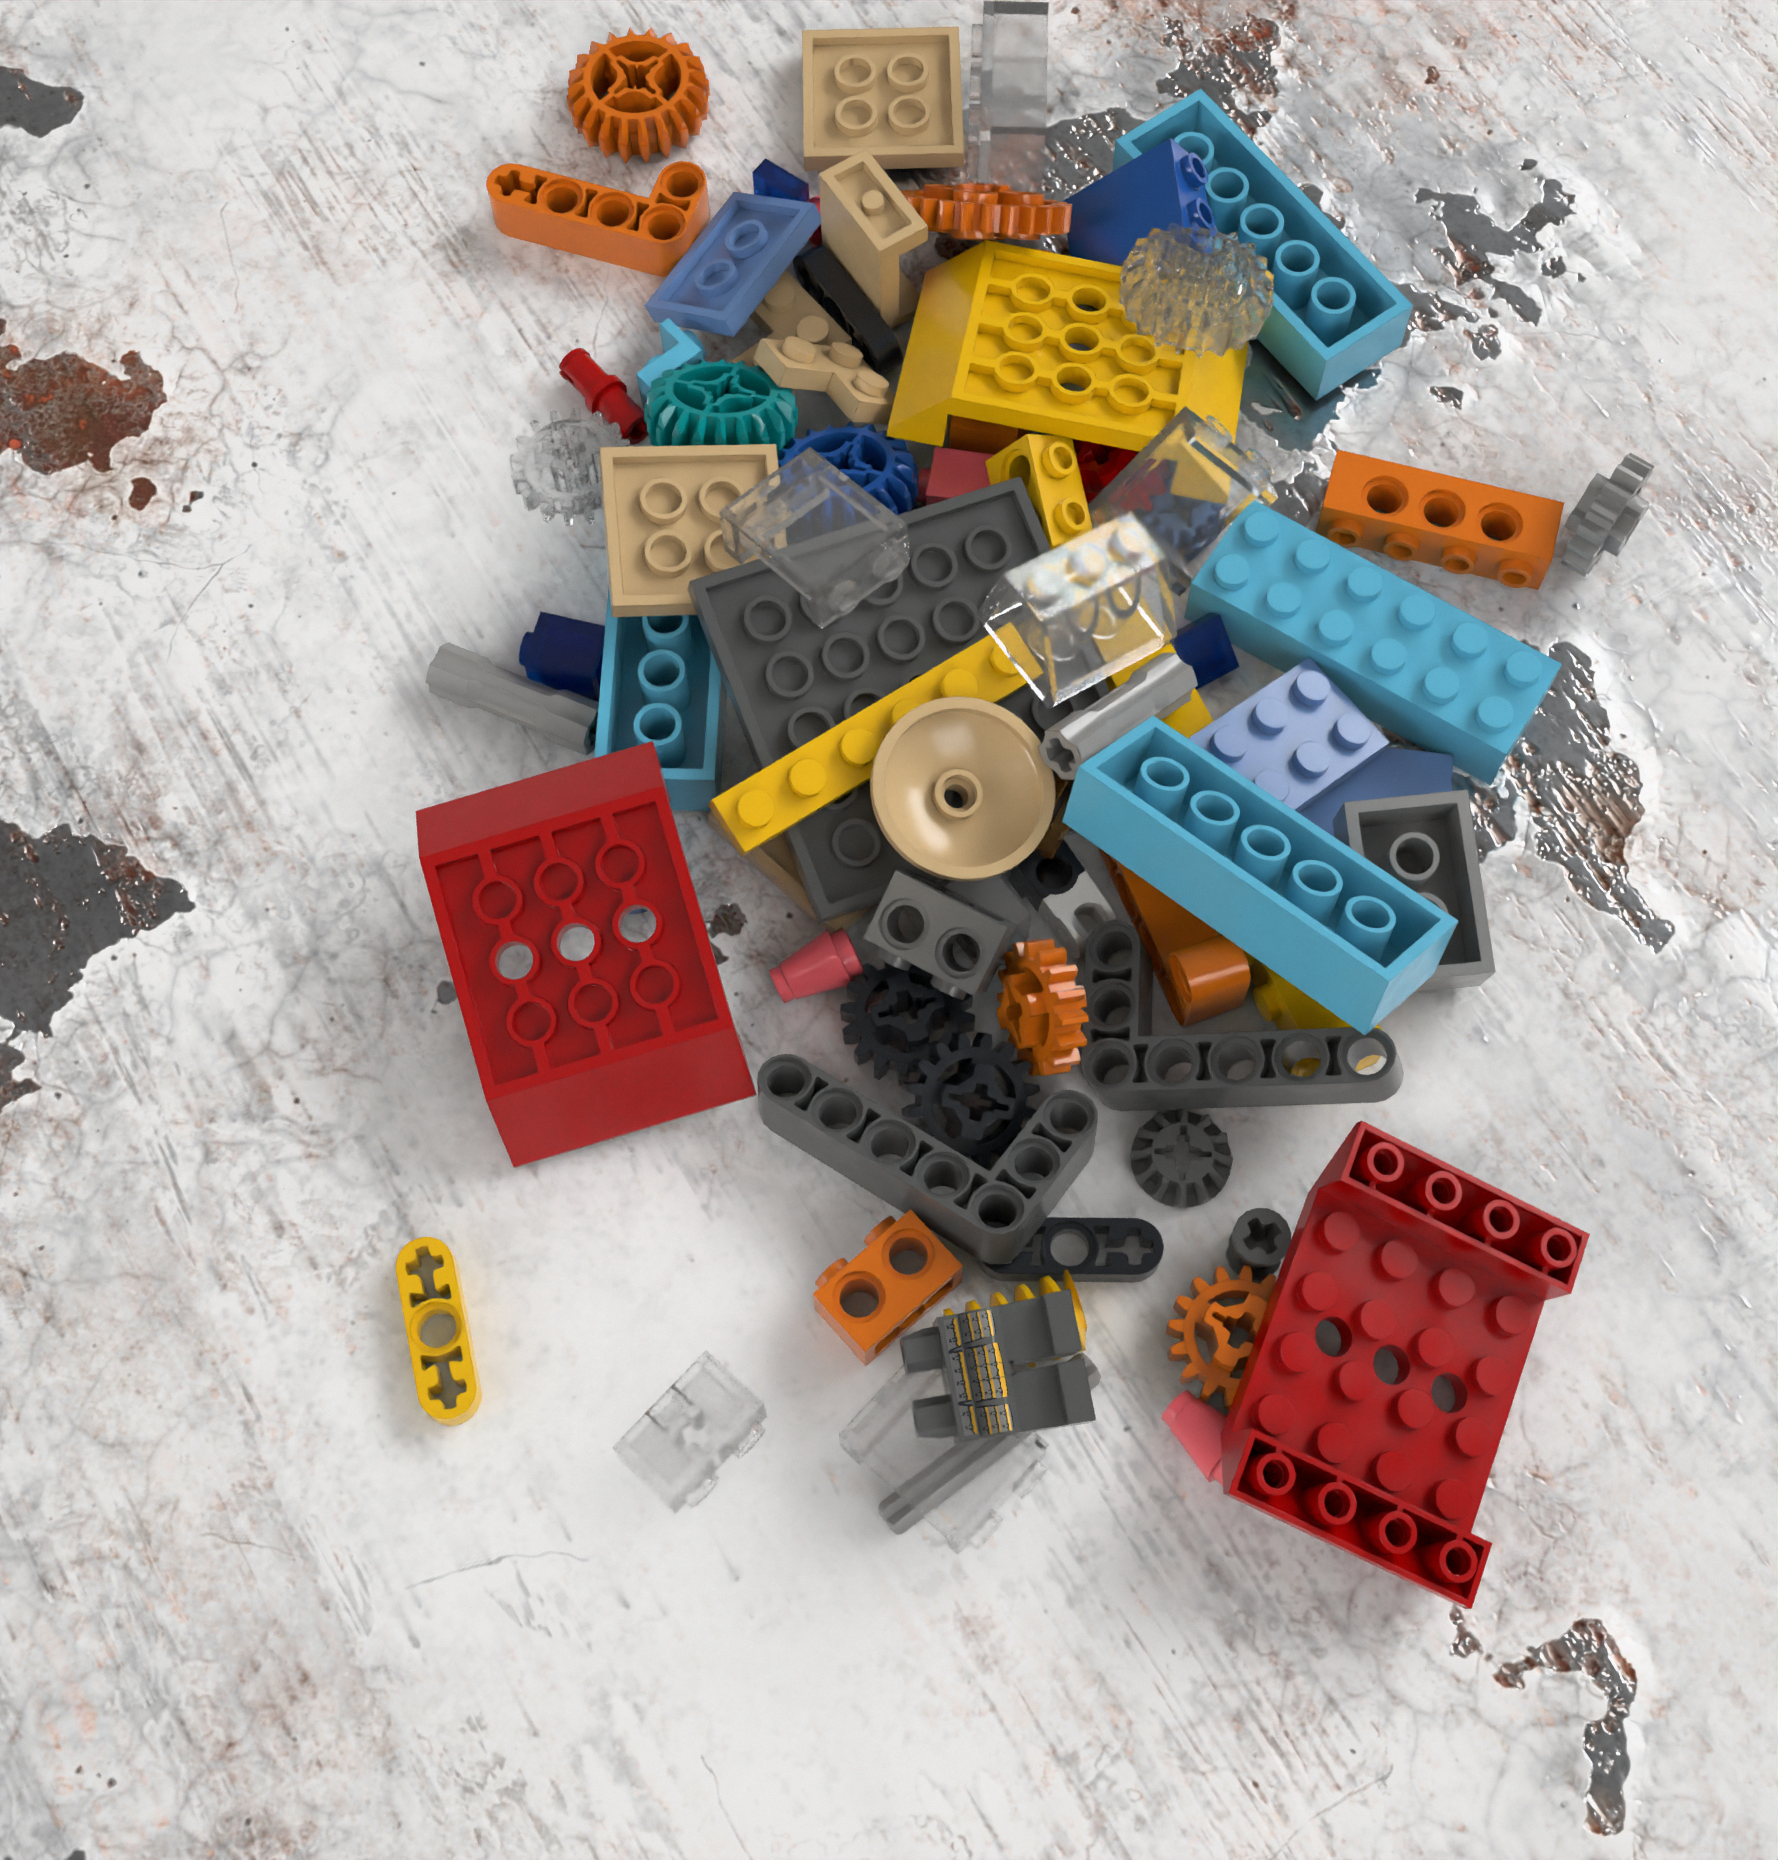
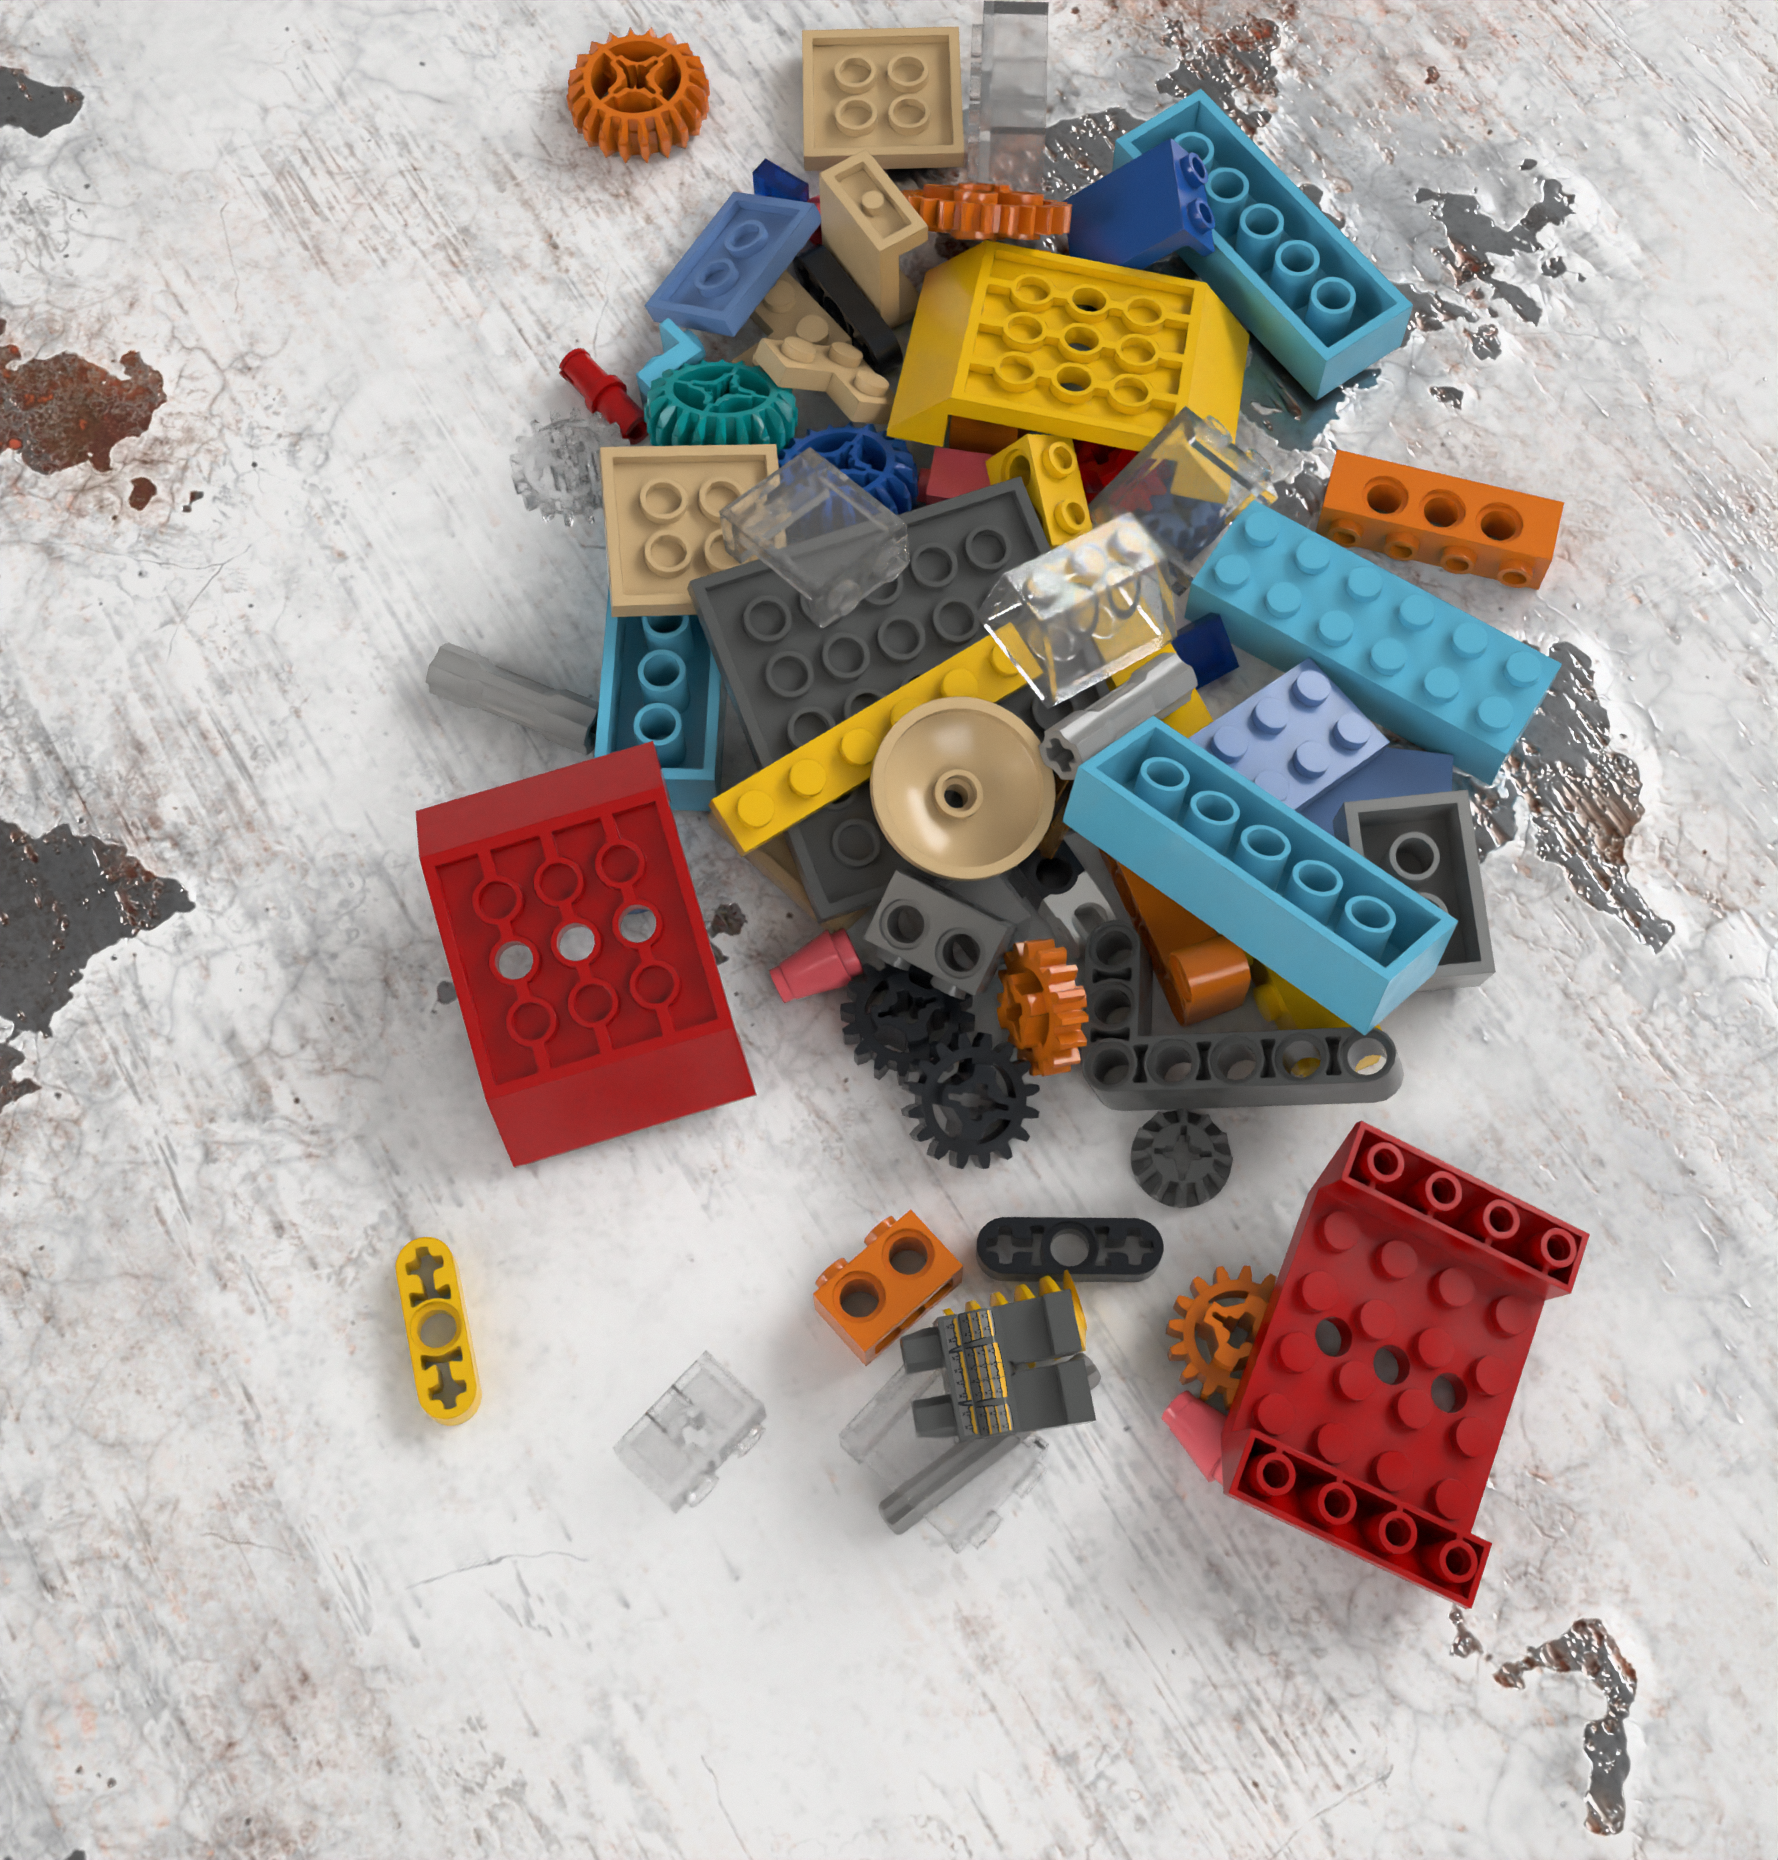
(564, 654): clear blue brick -> none
(600, 220): orange beam -> none
(930, 1163): dark grey beam -> none
(1196, 289): clear gear -> none
(1260, 1225): dark grey bush -> none
(1607, 514): light grey gear -> none

